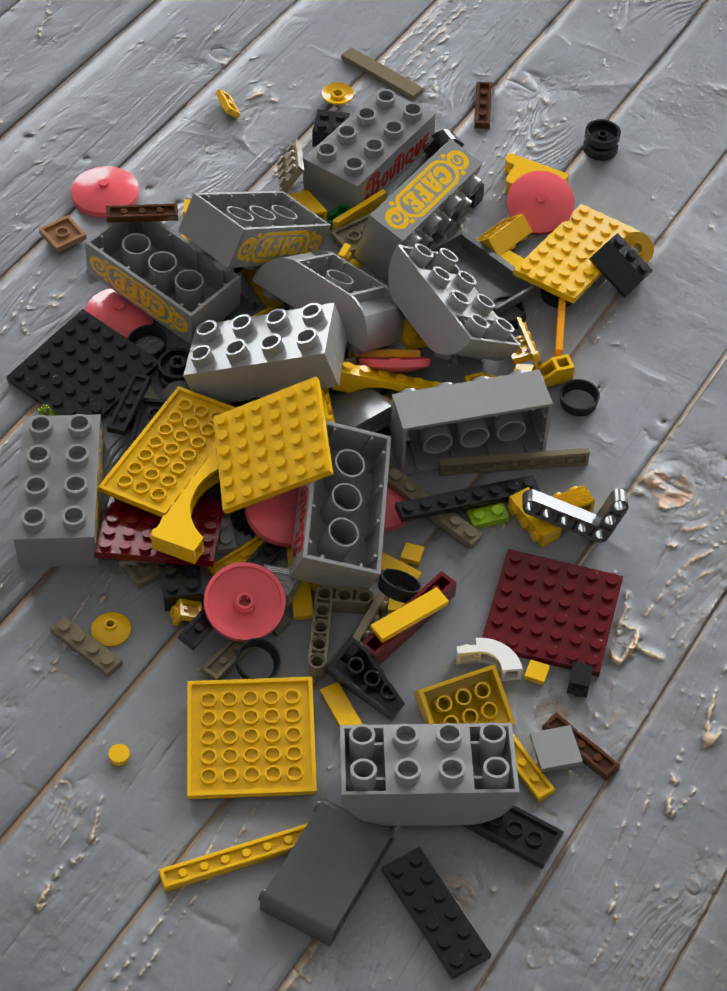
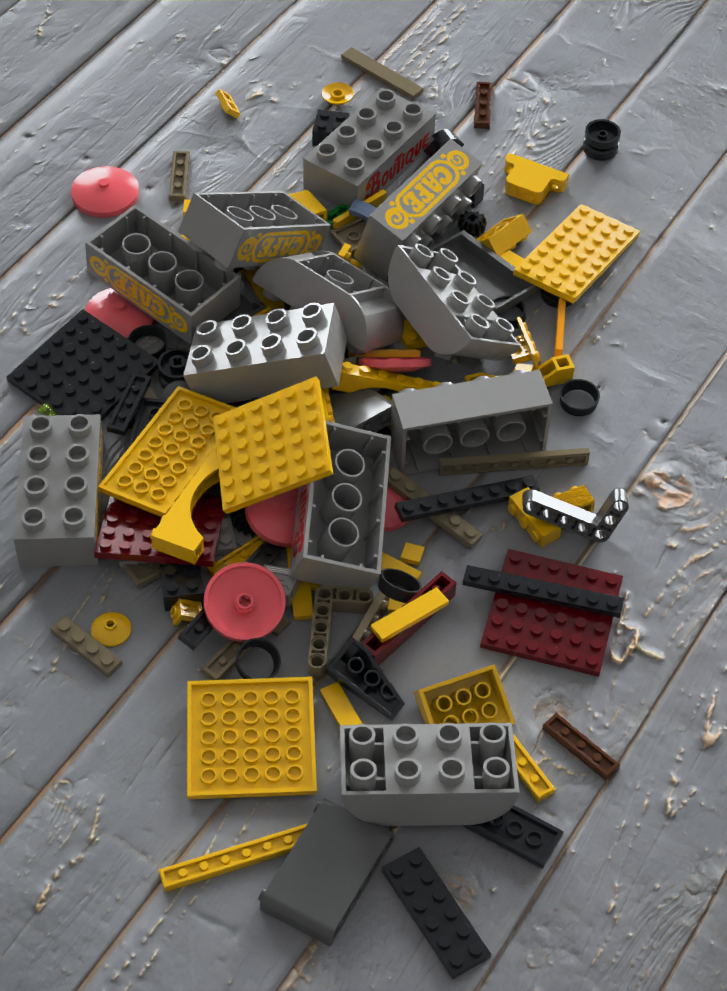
(62, 233): medium nougat plate -> none
(119, 754): yellow tile -> none
(142, 213): reddish brown tile -> none
(179, 175): none -> dark tan tile
(290, 166): dark tan plate -> none
(361, 209): none -> sand blue slope
(472, 223): none -> black gear
(488, 516): lime plate -> none
(491, 652): white arch -> none
(536, 672): yellow tile -> none
(542, 199): coral dish -> none
(543, 591): none -> black plate
(555, 748): light grey tile -> none
(580, 679): black brick -> none
(620, 264): black slope -> none
(642, 243): yellow dish -> none

